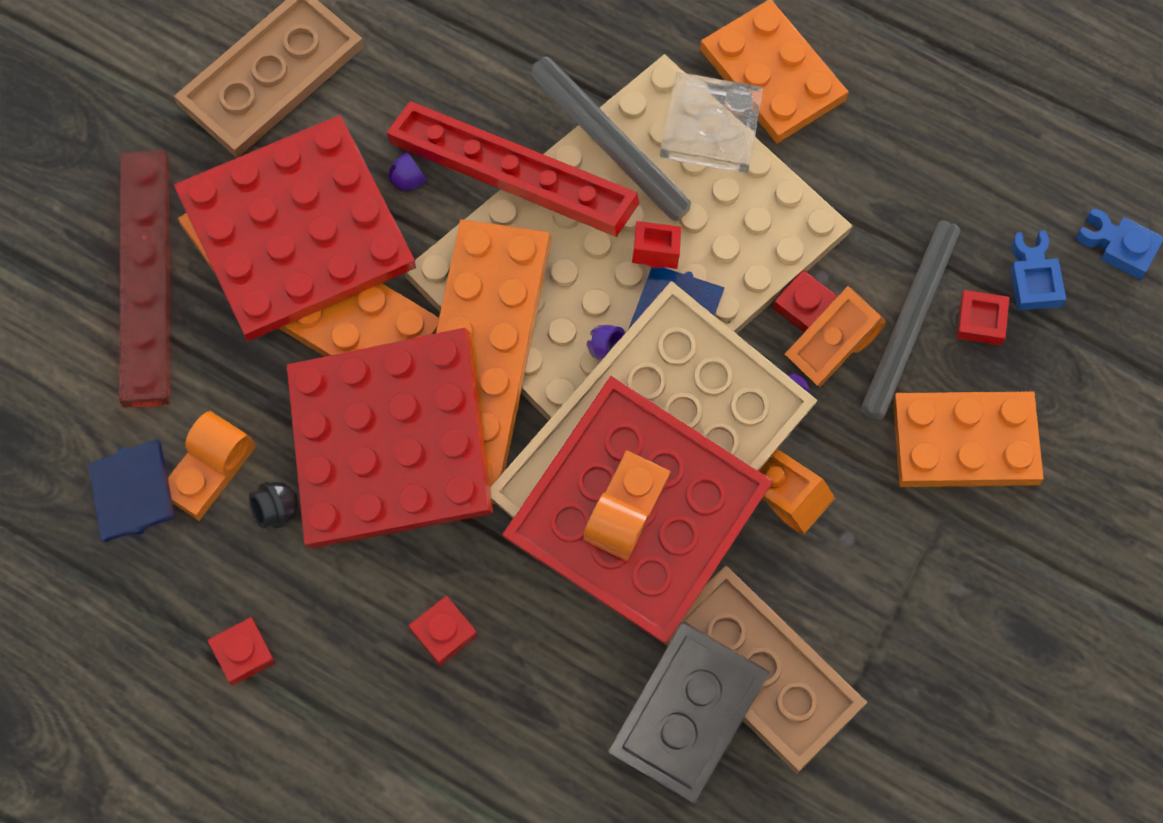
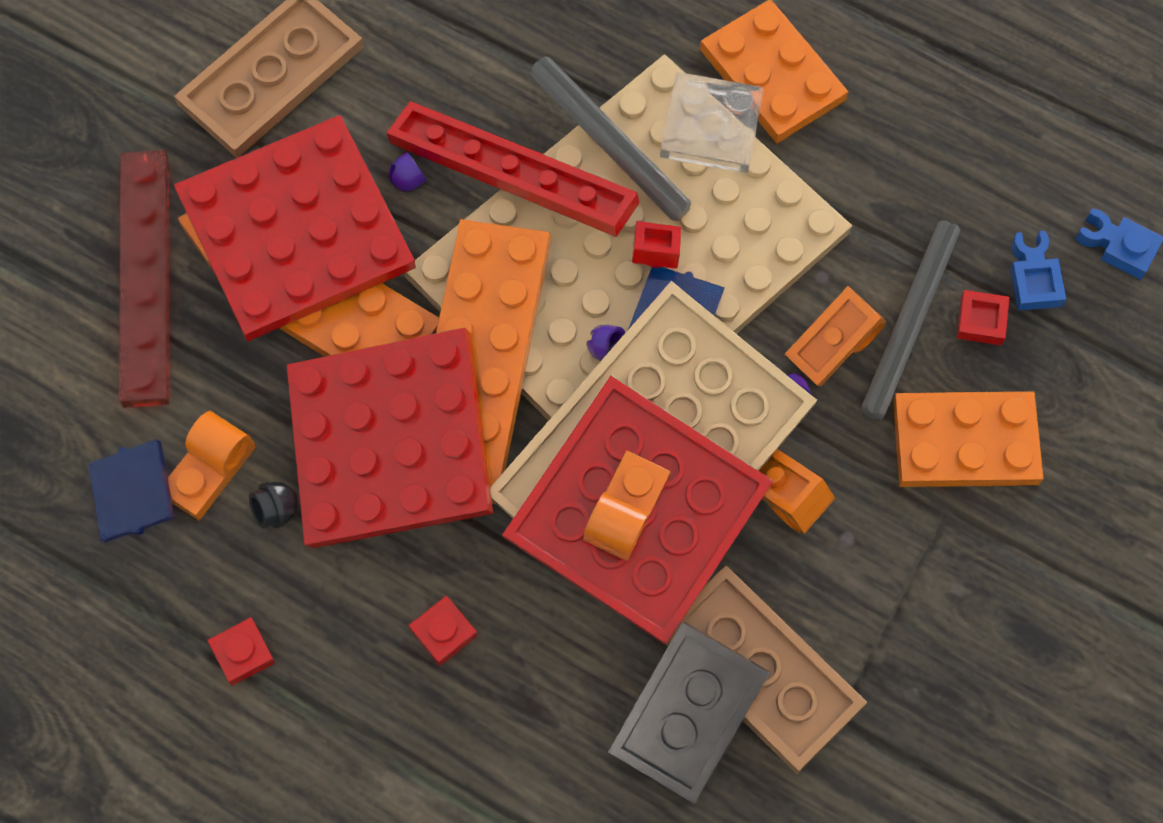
(804, 301): red plate -> none

